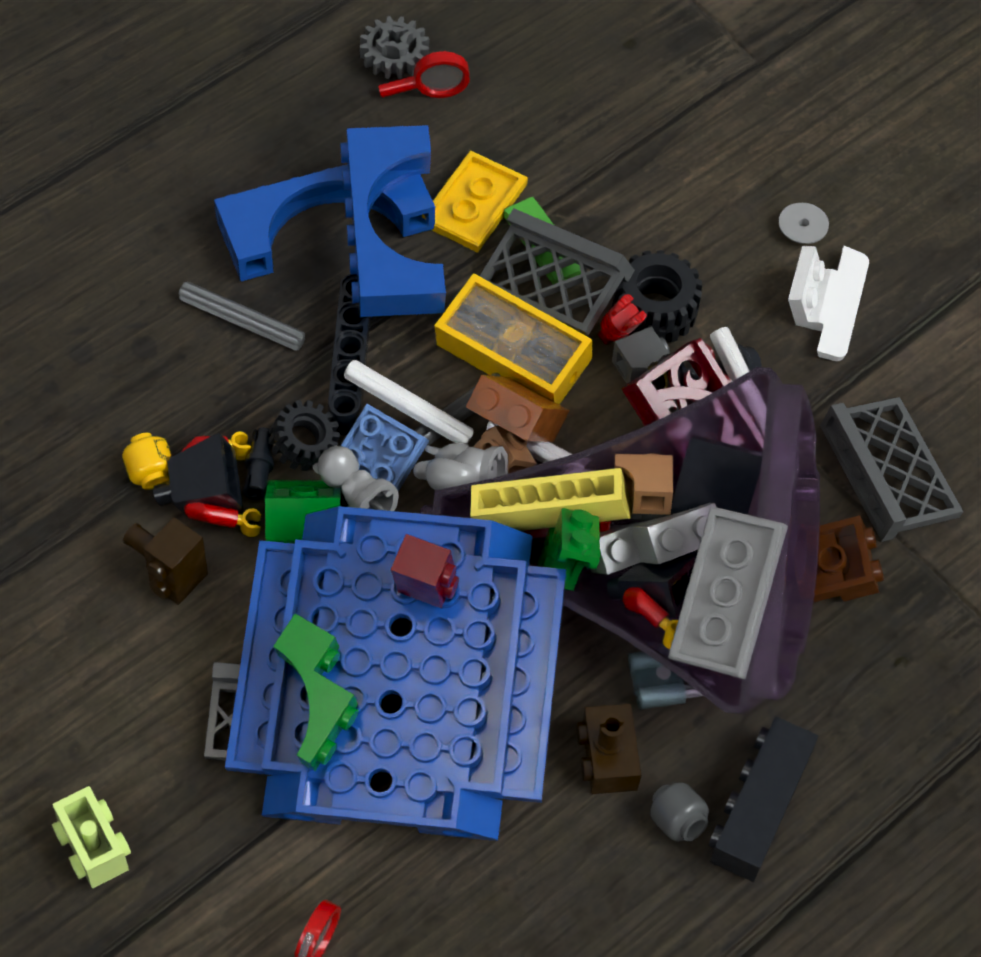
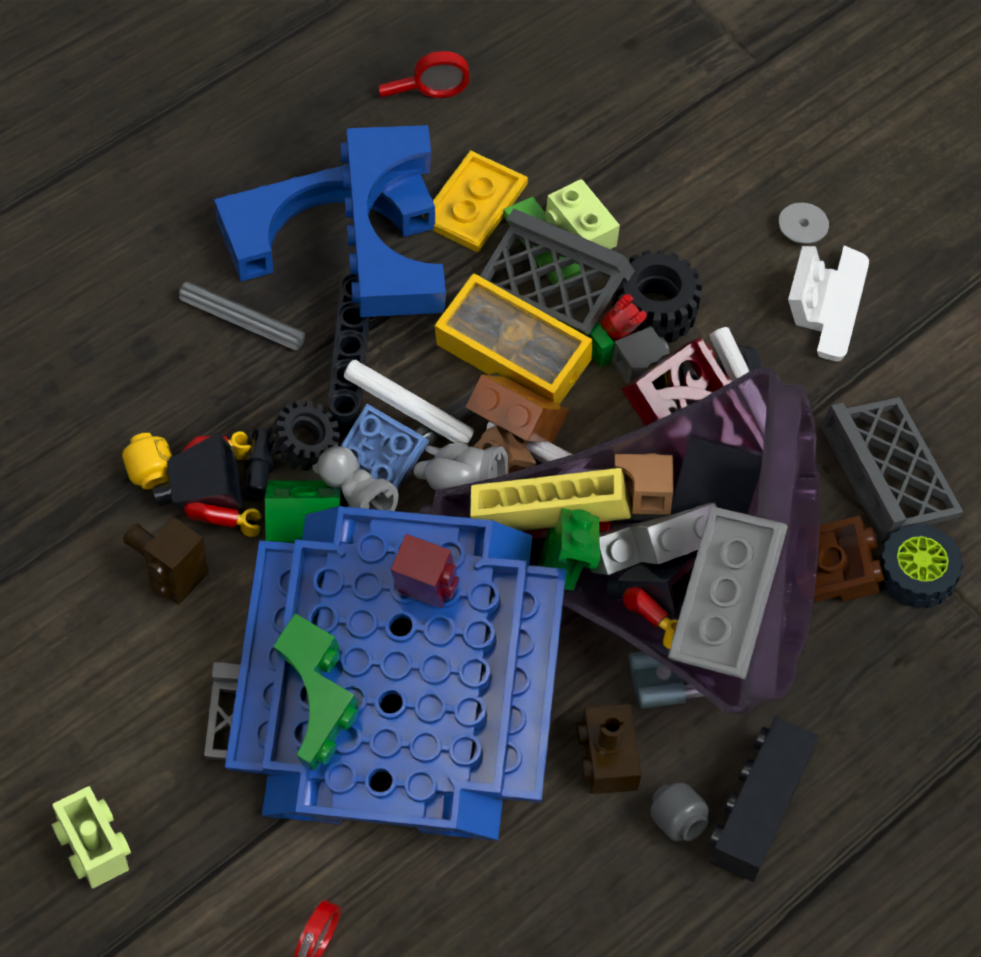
(393, 47): dark grey gear -> none
(582, 213): none -> yellowish green brick
(601, 345): none -> green plate
(920, 565): none -> black wheel

